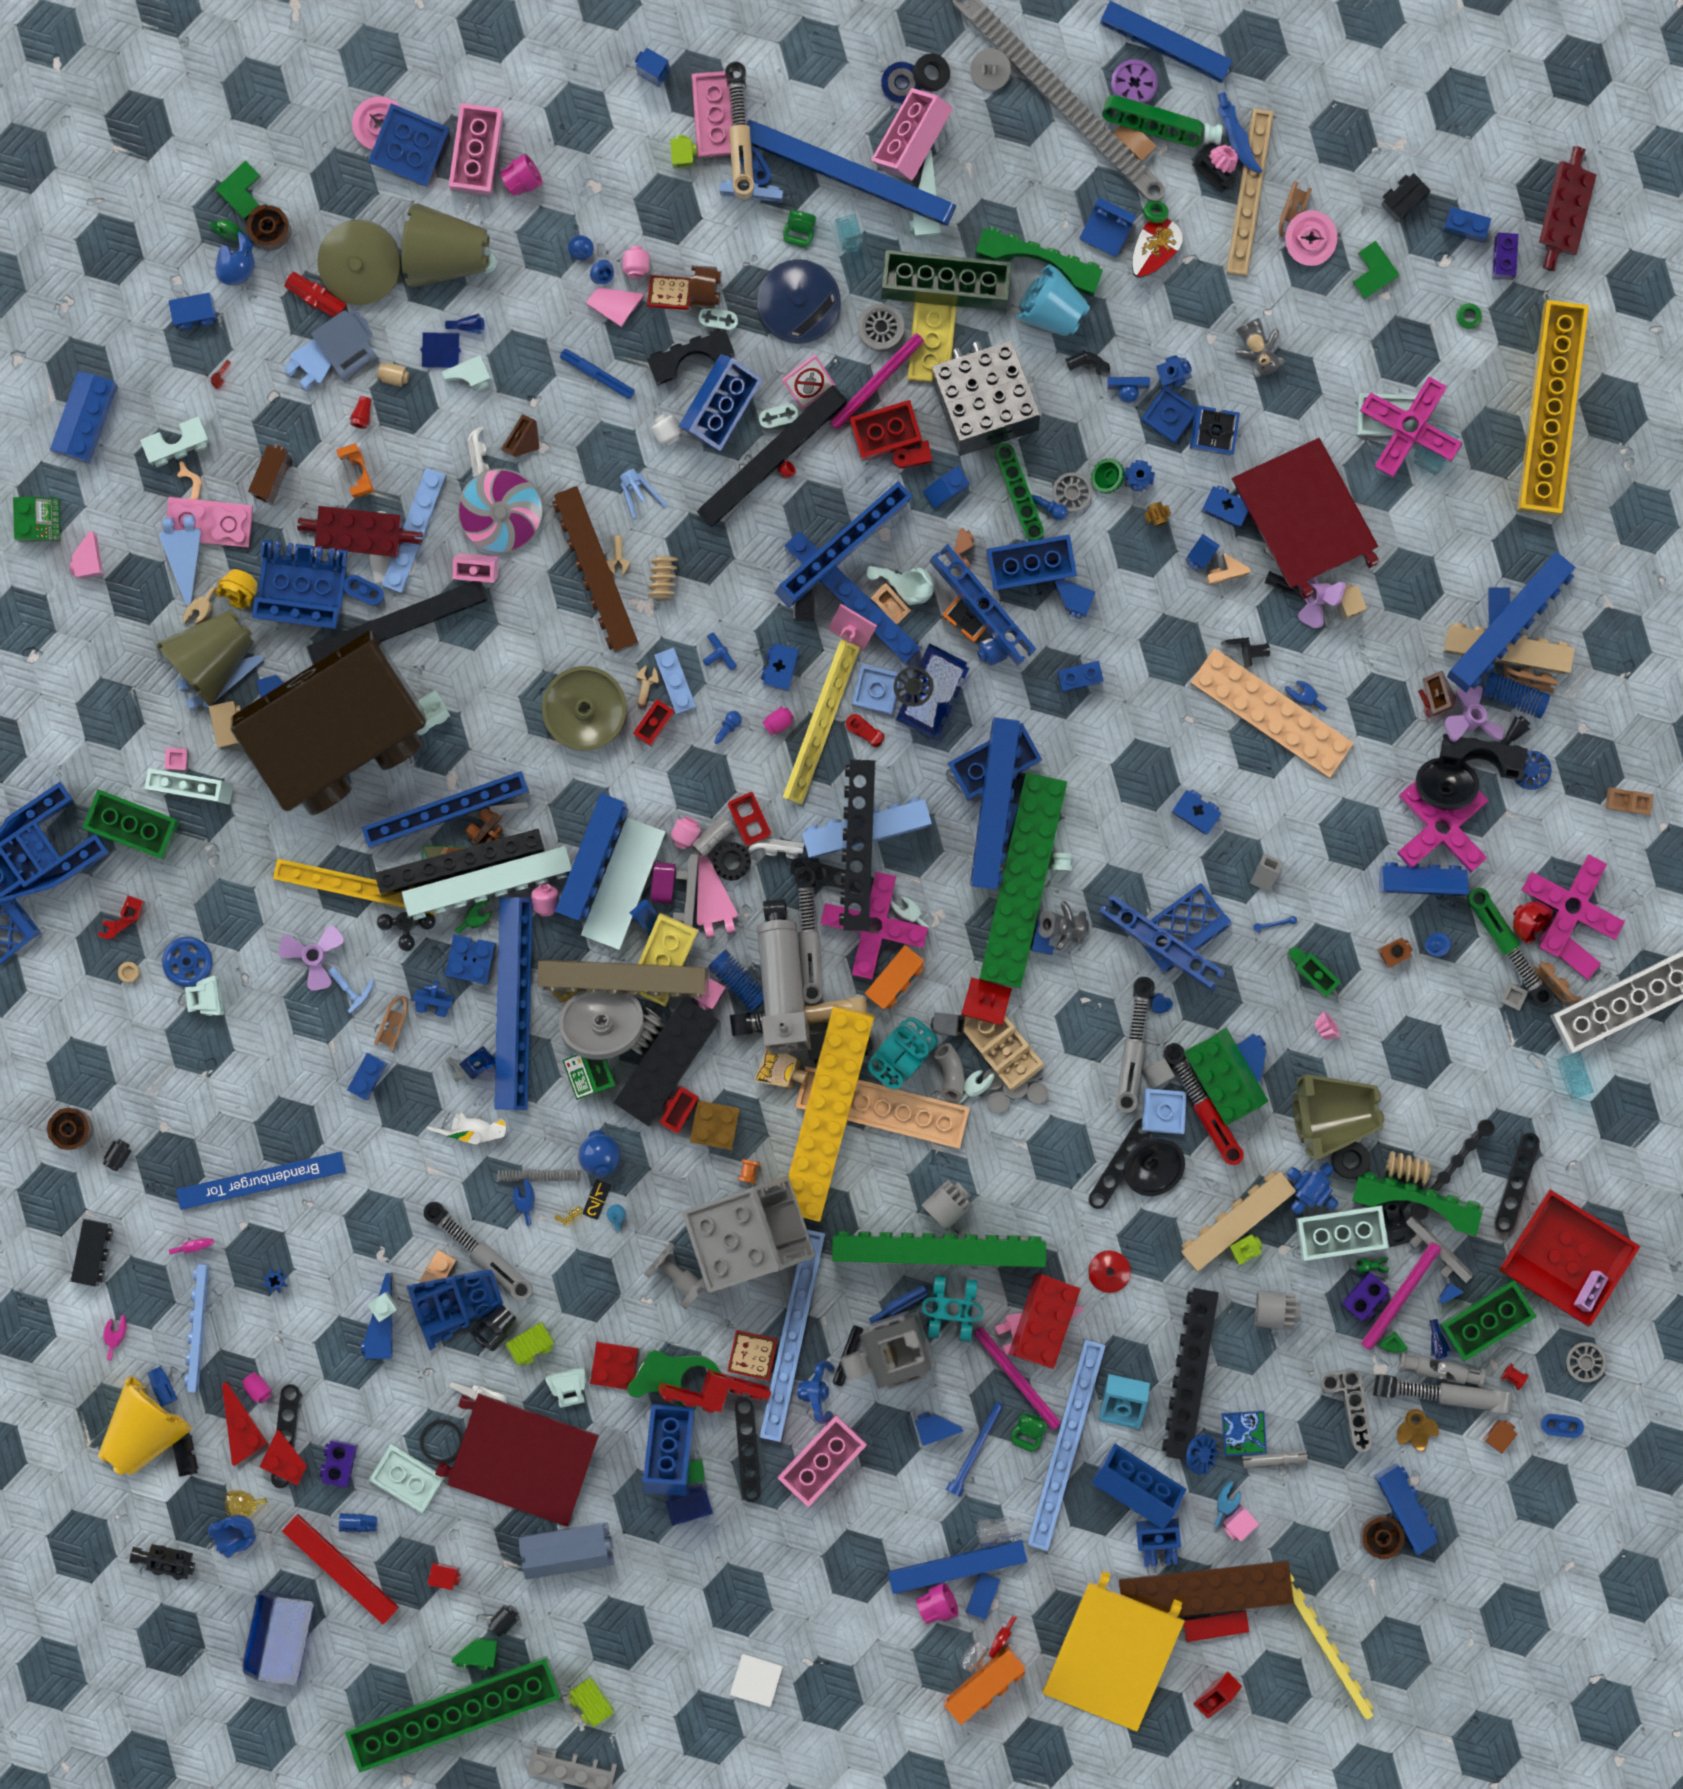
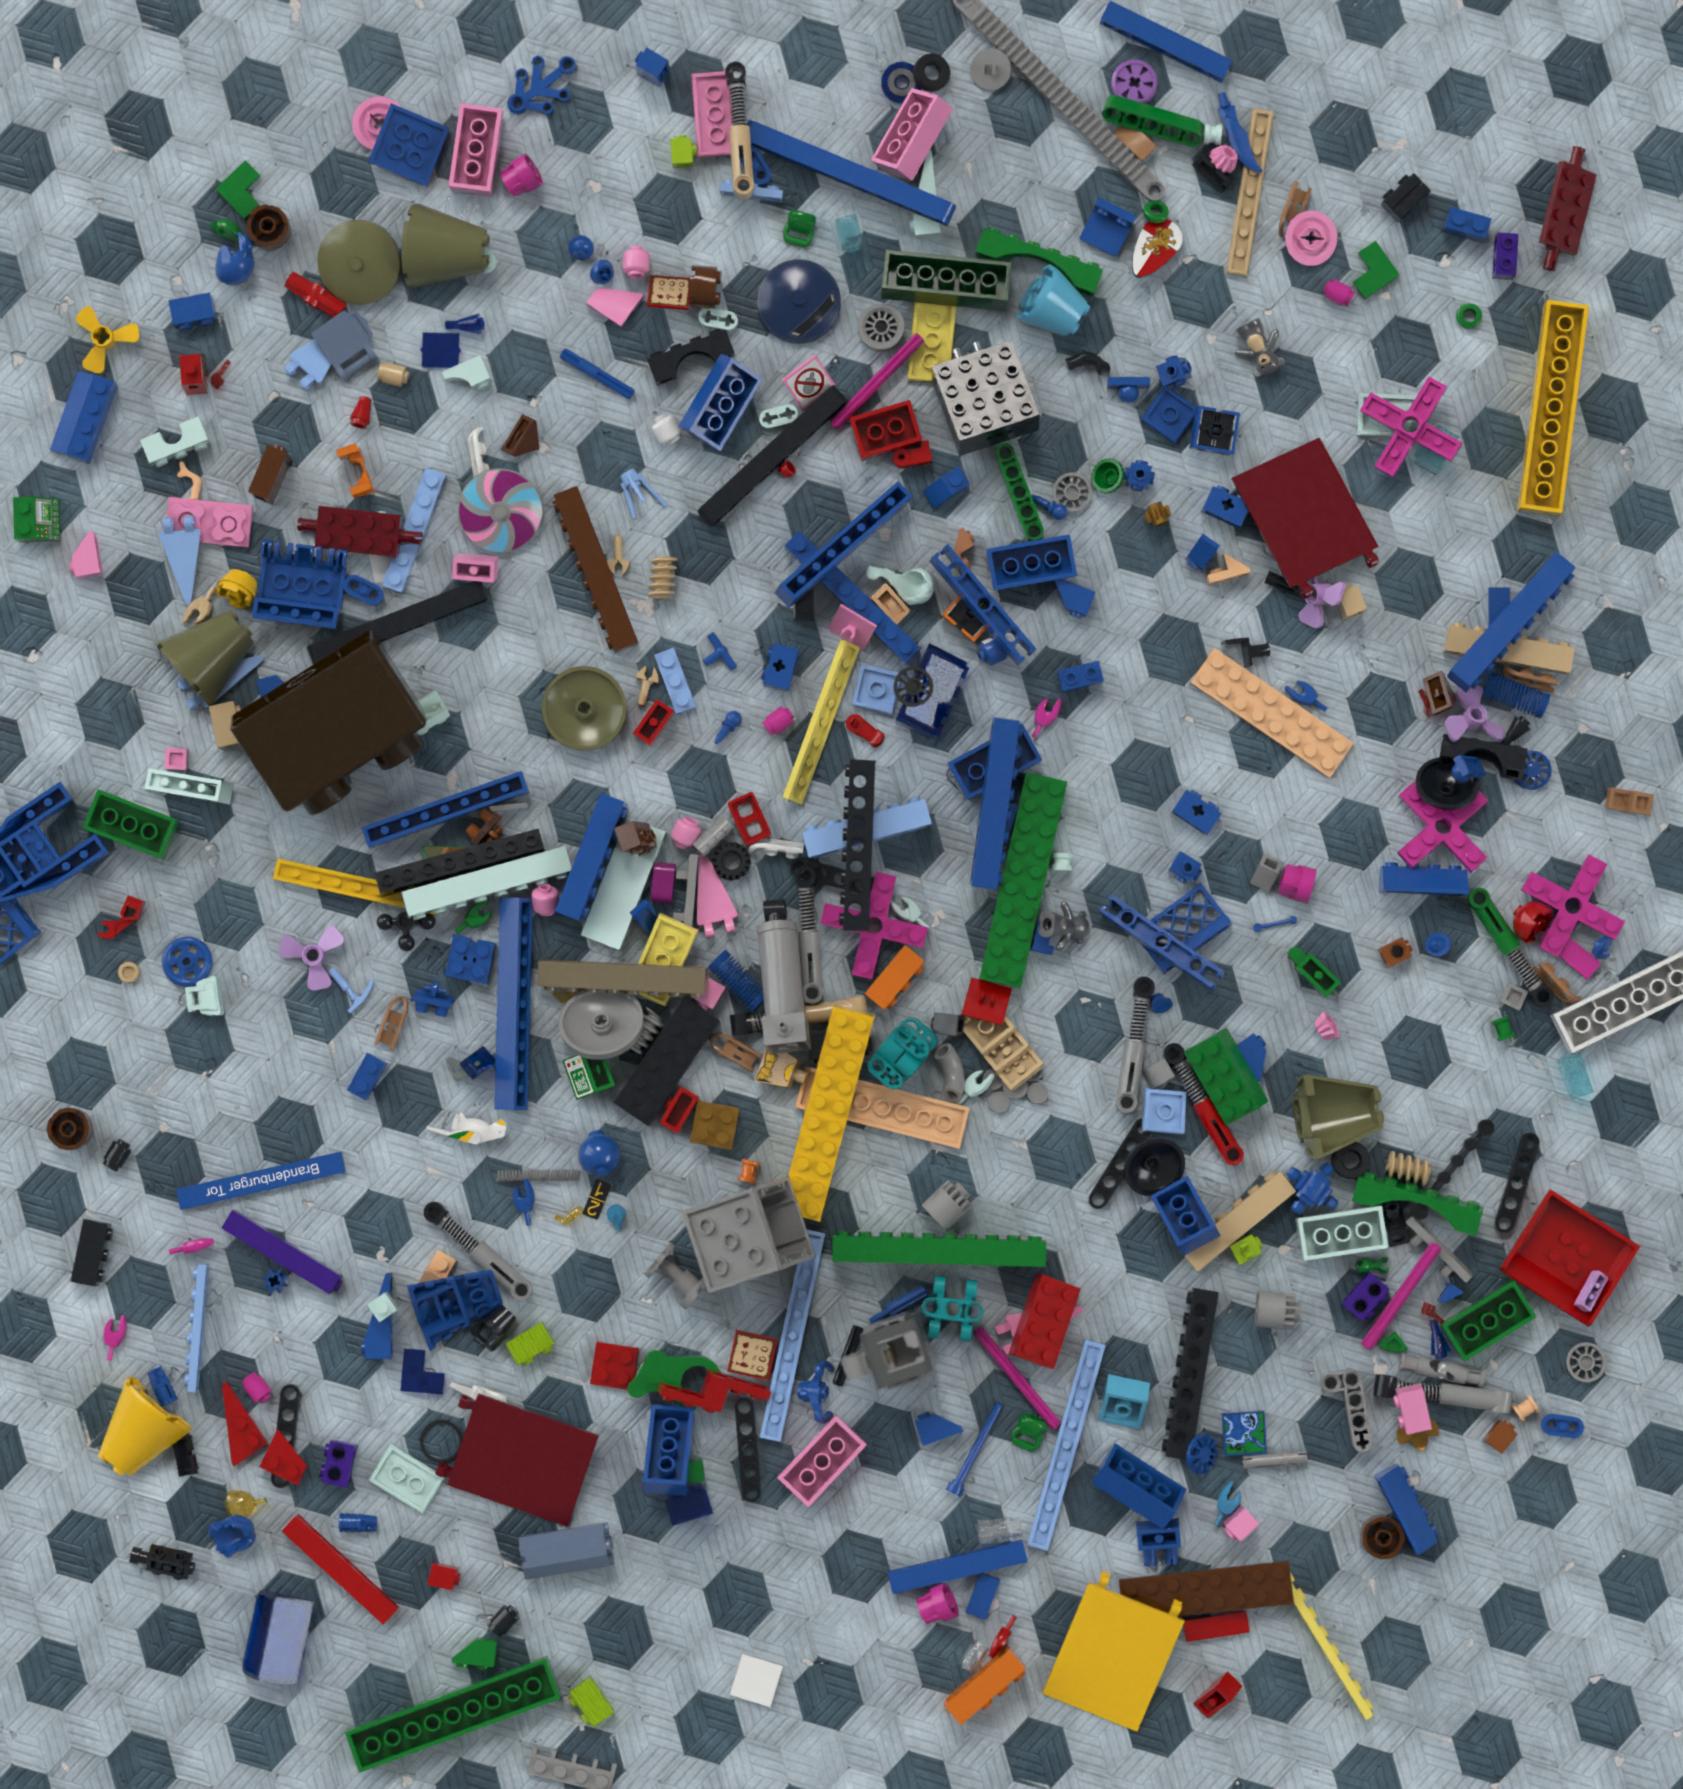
(96, 357): none -> yellow piece
(193, 373): none -> red torso
(282, 1252): none -> dark purple brick
(415, 1378): none -> clear blue tile
(539, 88): none -> blue plant
(568, 1382): light aqua piece -> none
(636, 838): none -> reddish brown brick
(731, 1048): none -> medium nougat piece
(1045, 718): none -> dark pink hand
(1101, 1263): red dish -> none
(1185, 868): none -> blue brick
(1185, 1215): none -> blue brick
(1297, 882): none -> dark pink piece
(1338, 292): none -> dark pink brick
(1413, 1409): none -> bright pink brick
(1428, 1310): none -> clear red hand
(1466, 768): none -> blue tile
(1503, 1028): none -> green bush
(1514, 1376): red bush -> none
(1525, 1408): none -> light nougat bush
(1601, 948): none -> blue hat

